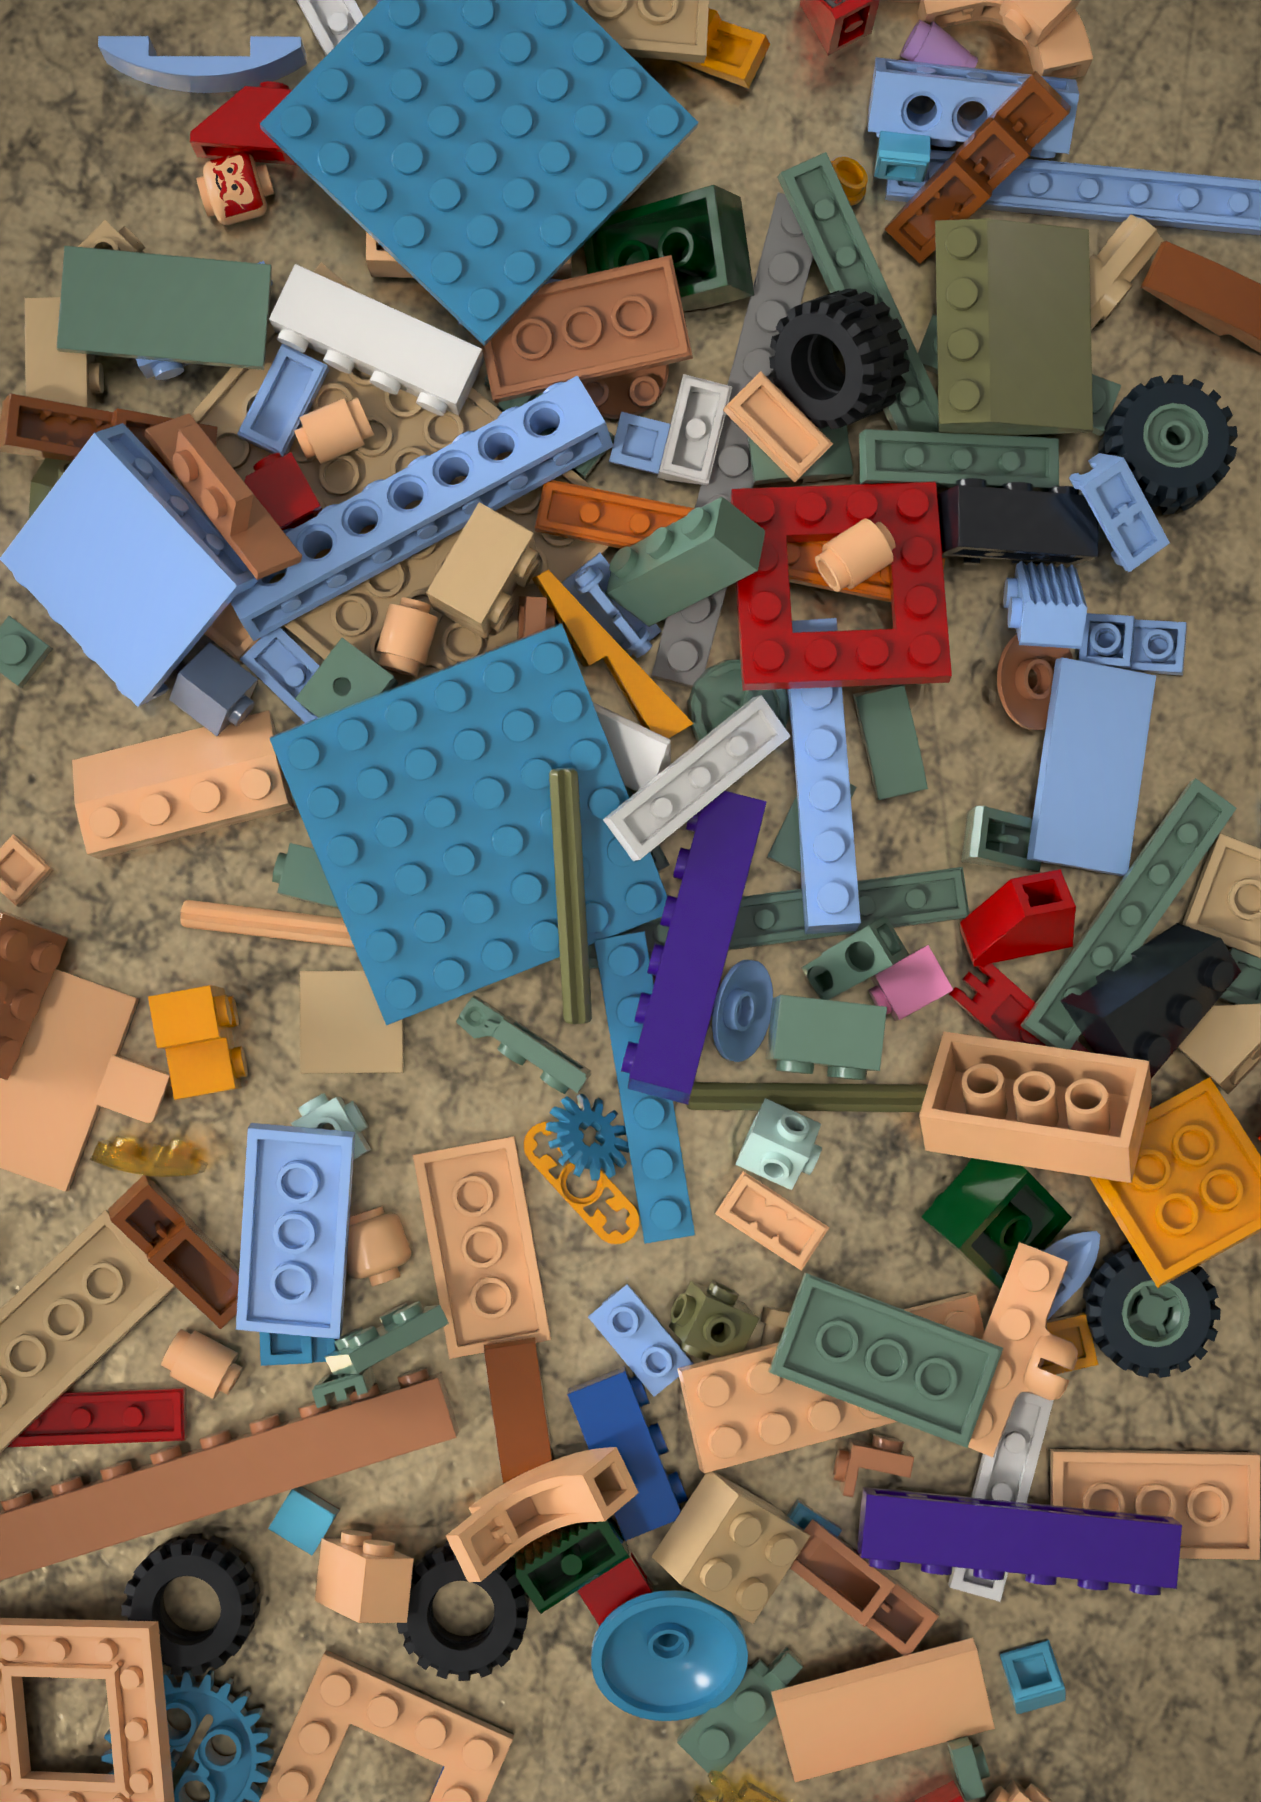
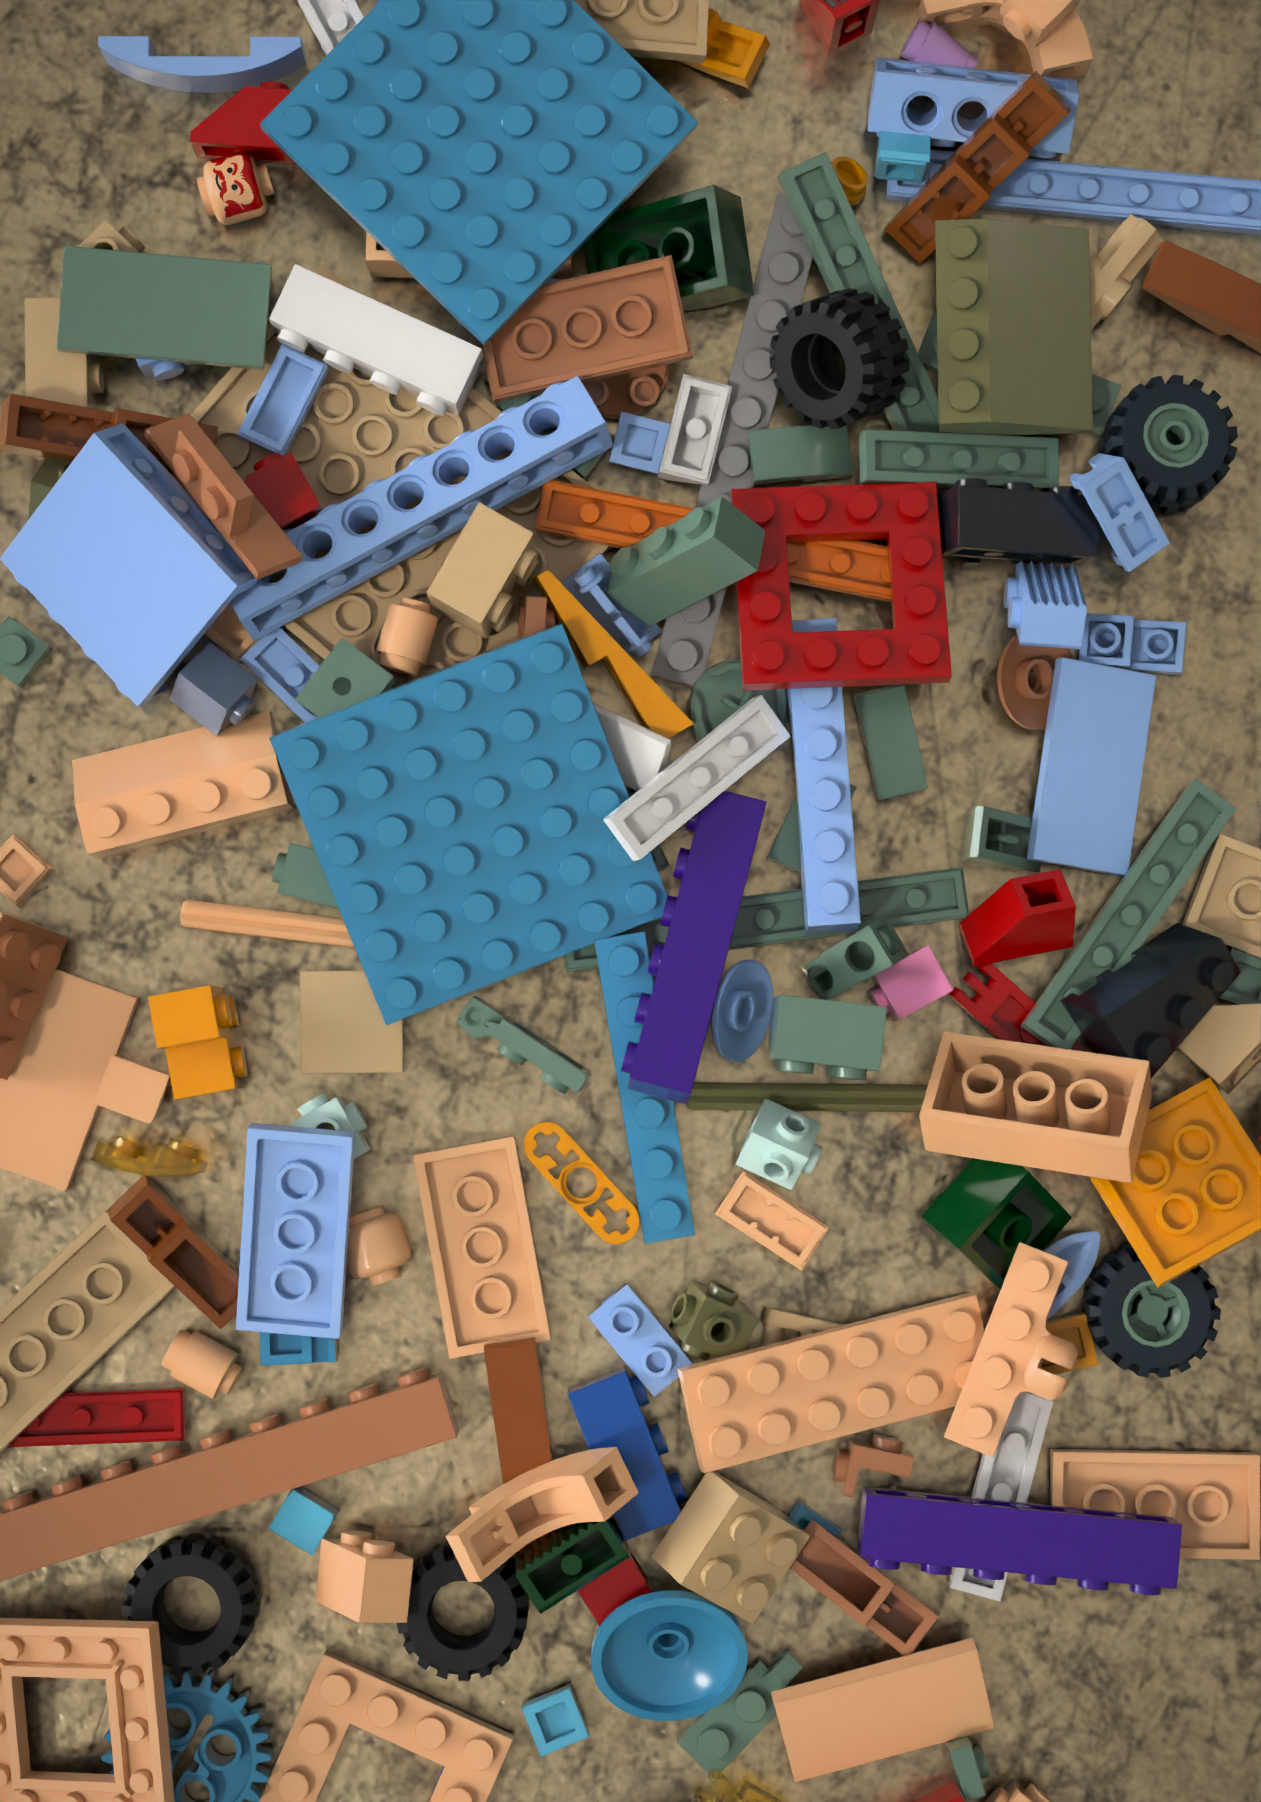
(333, 430): light nougat brick -> none
(342, 1386): sand green tile -> none
(399, 1329): sand green plate -> none
(555, 1720): none -> medium azure plate
(570, 895): olive axle -> none
(570, 1137): dark azure gear -> none
(777, 426): light nougat tile -> none
(855, 554): light nougat brick -> none
(885, 1360): sand green tile -> none
(1033, 1677): medium azure slope -> none

